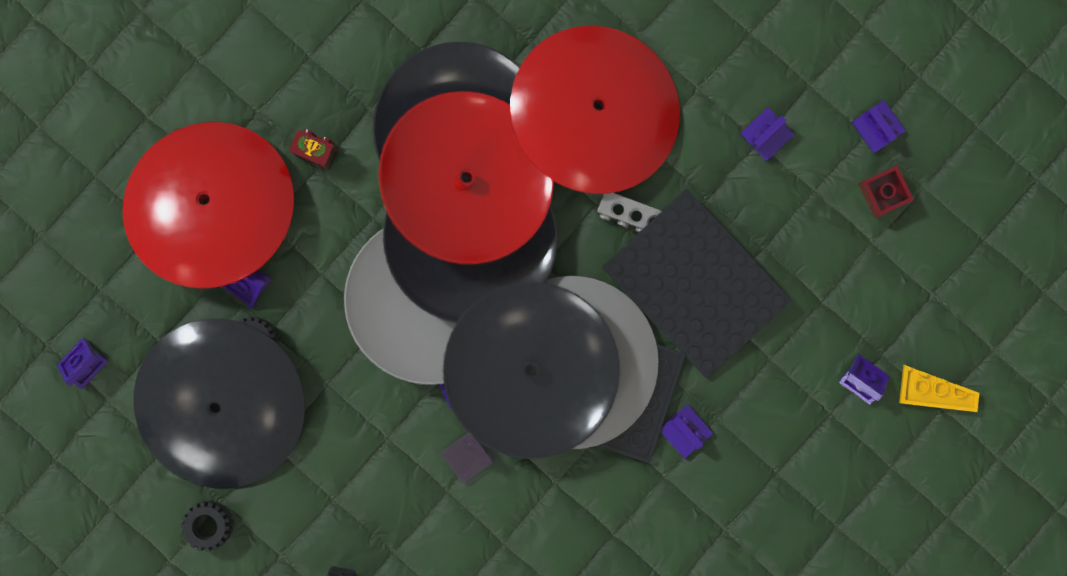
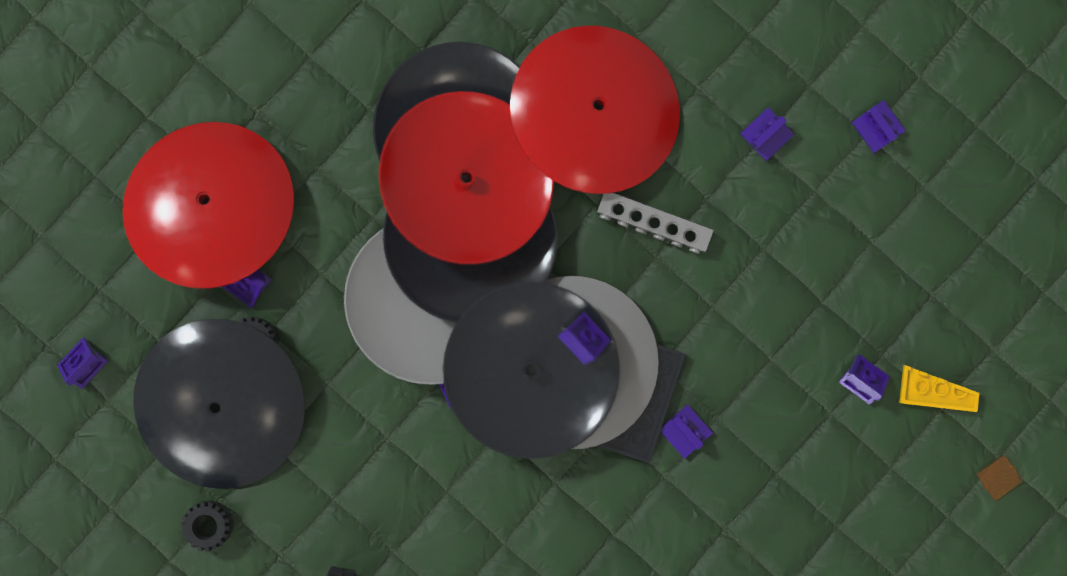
(315, 150): dark red brick -> none
(466, 457): clear purple bracket -> none
(584, 338): none -> dark purple bracket
(696, 283): black plate -> none
(885, 191): dark red brick -> none
(999, 477): none -> clear orange piece

